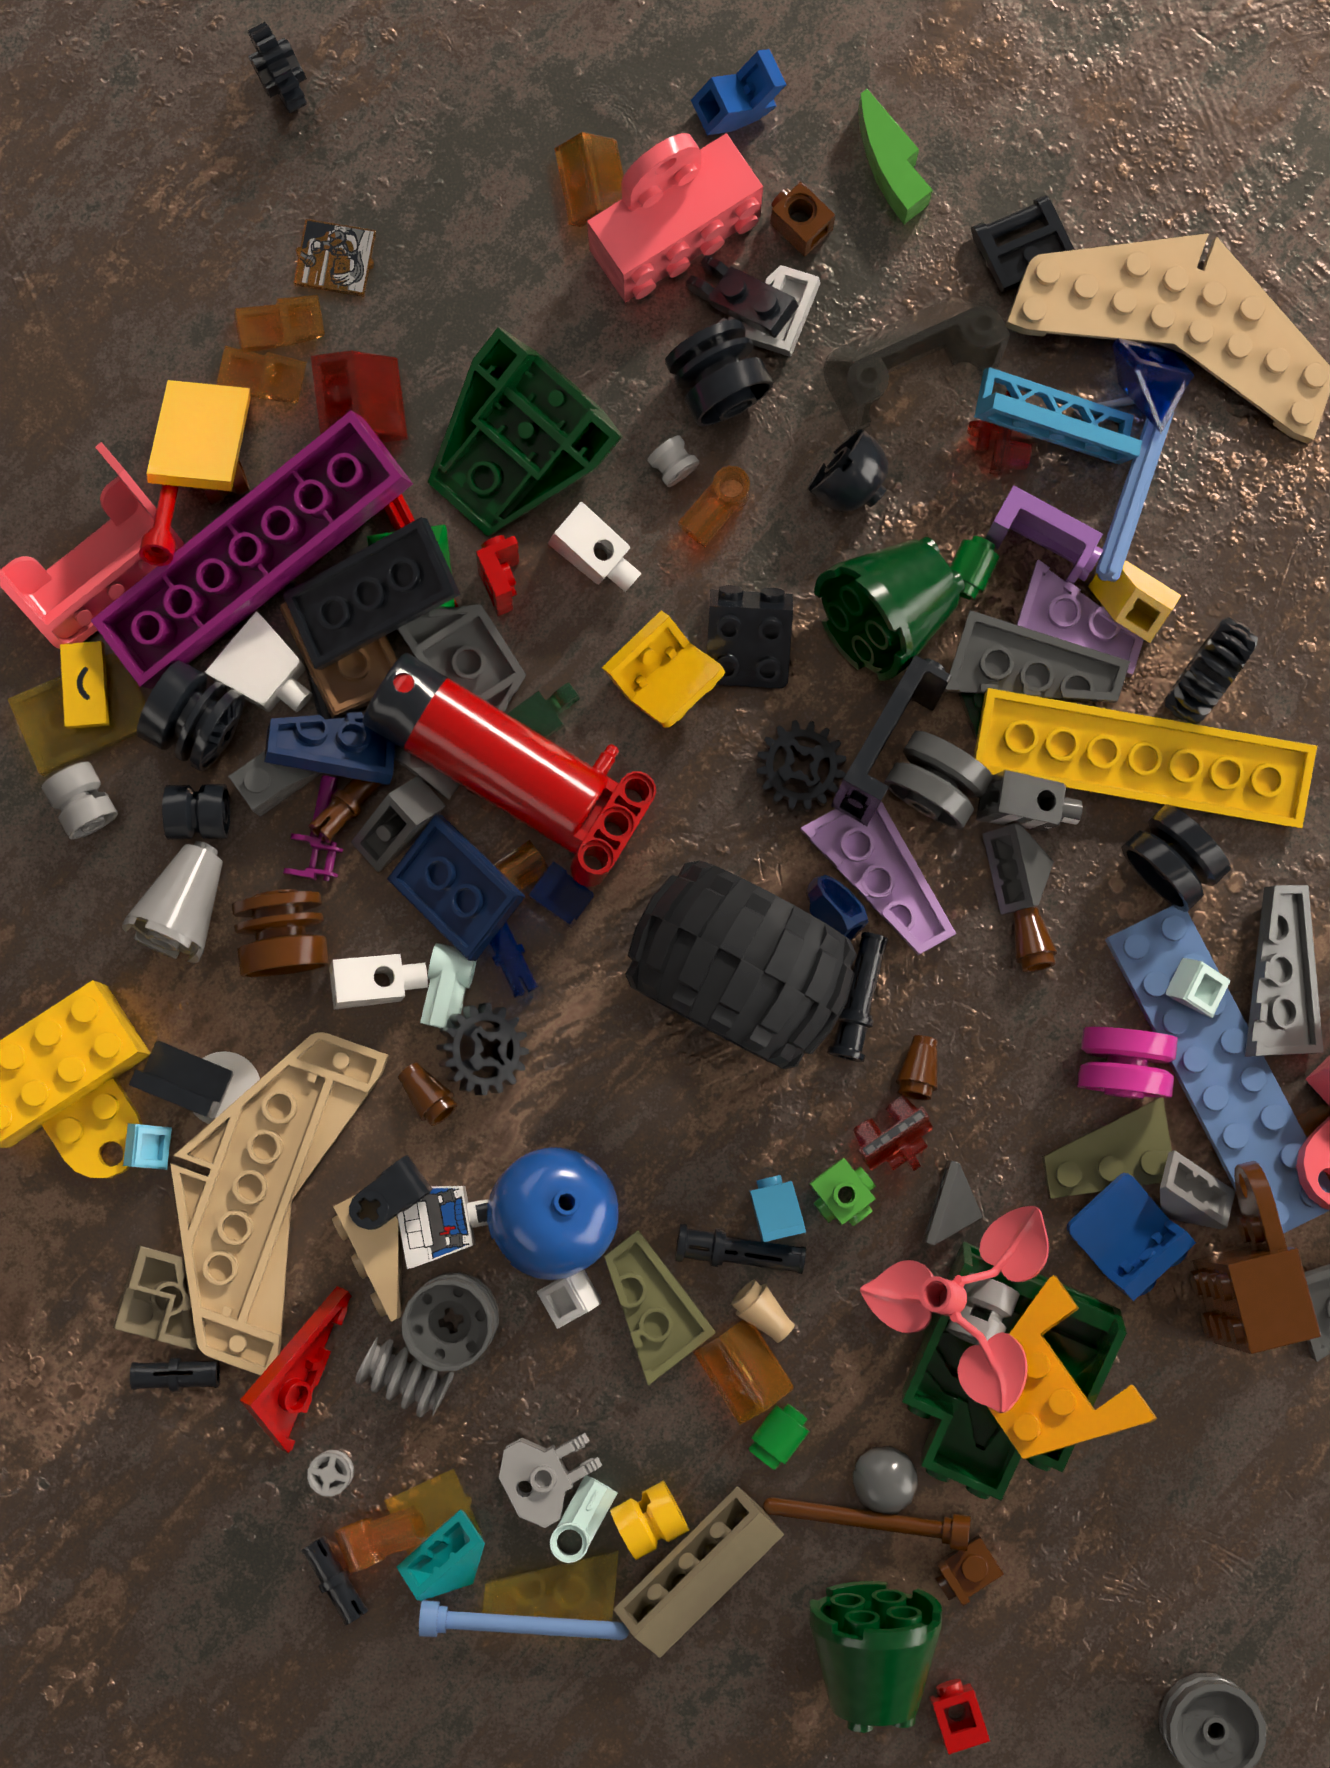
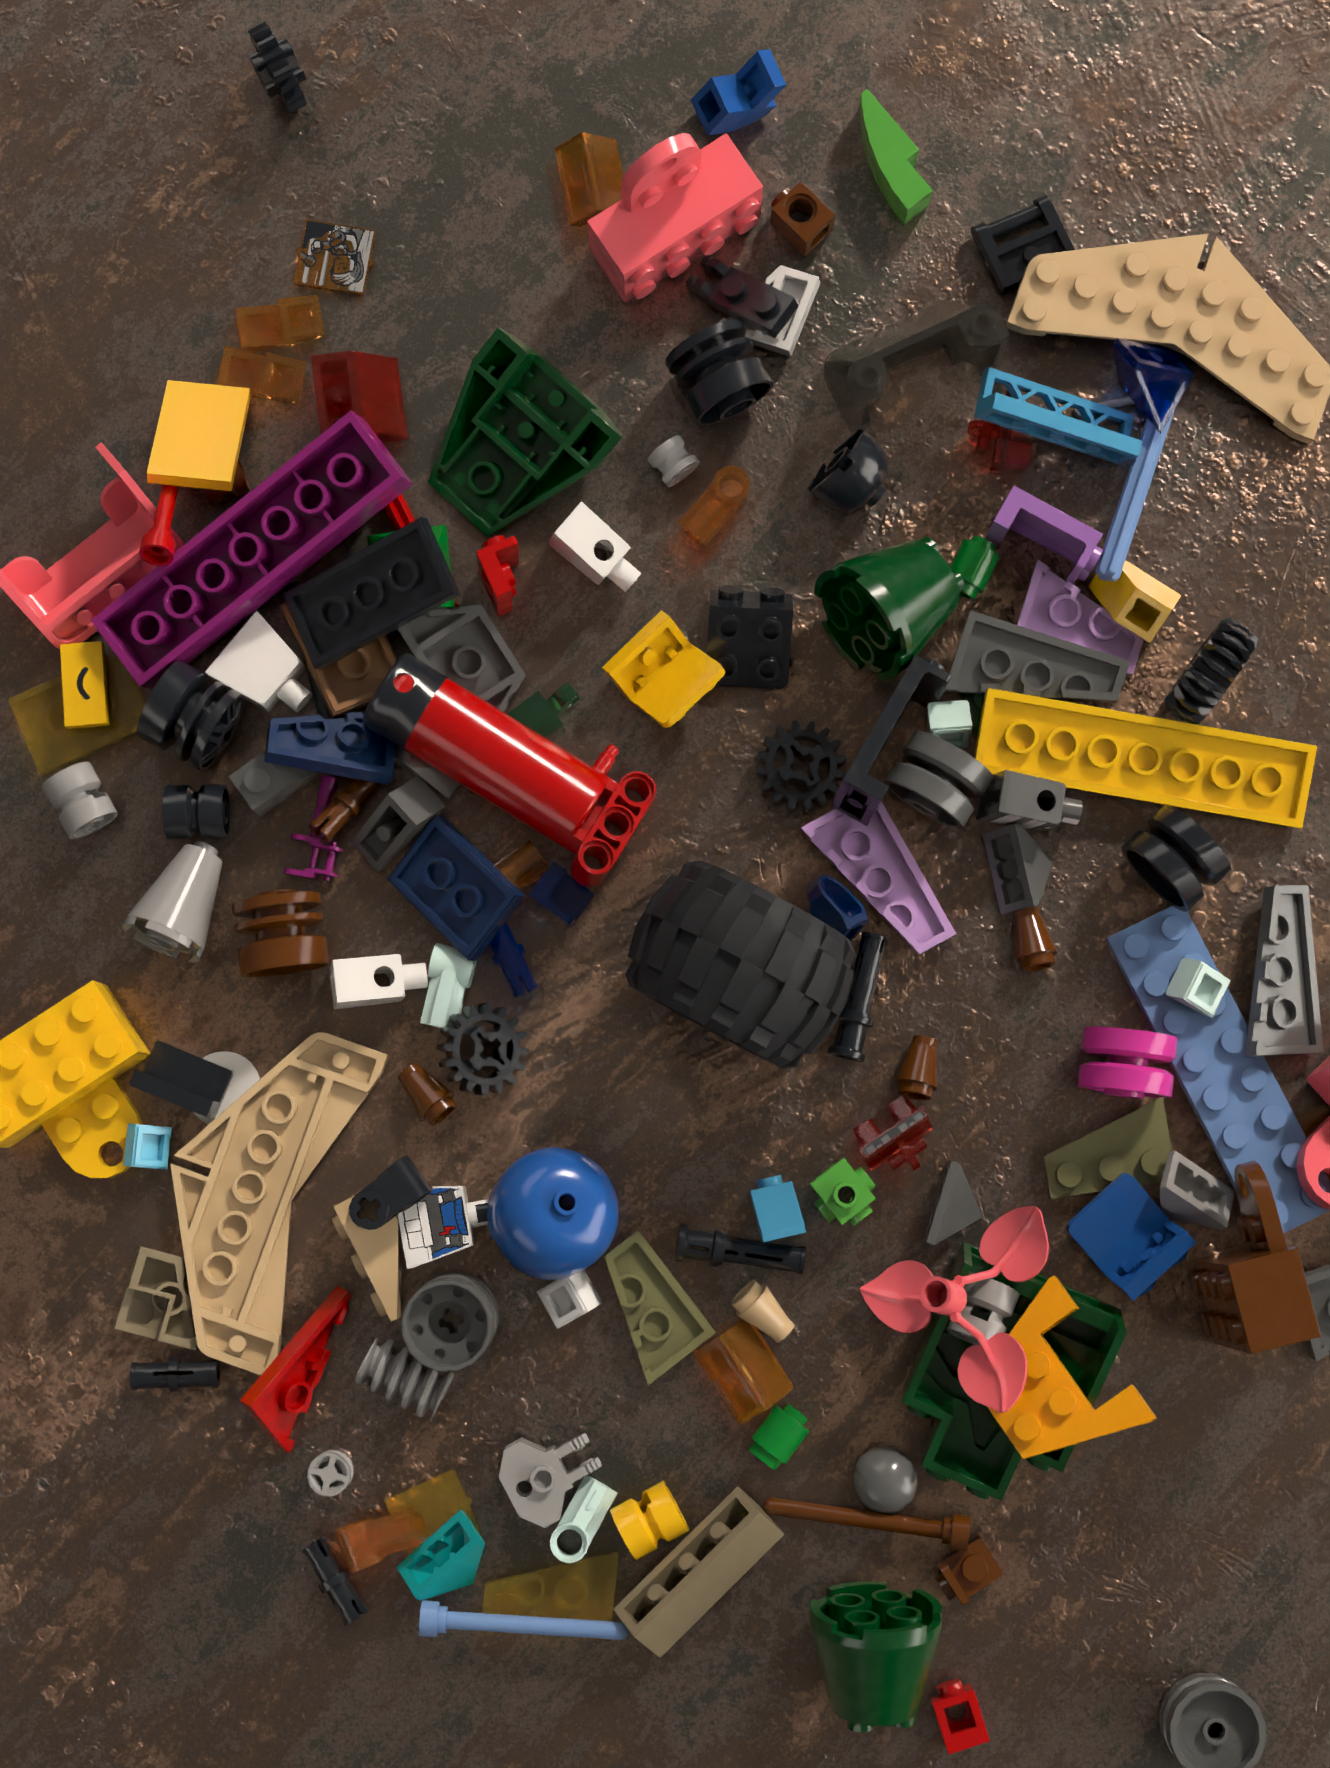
(950, 721): none -> light aqua slope

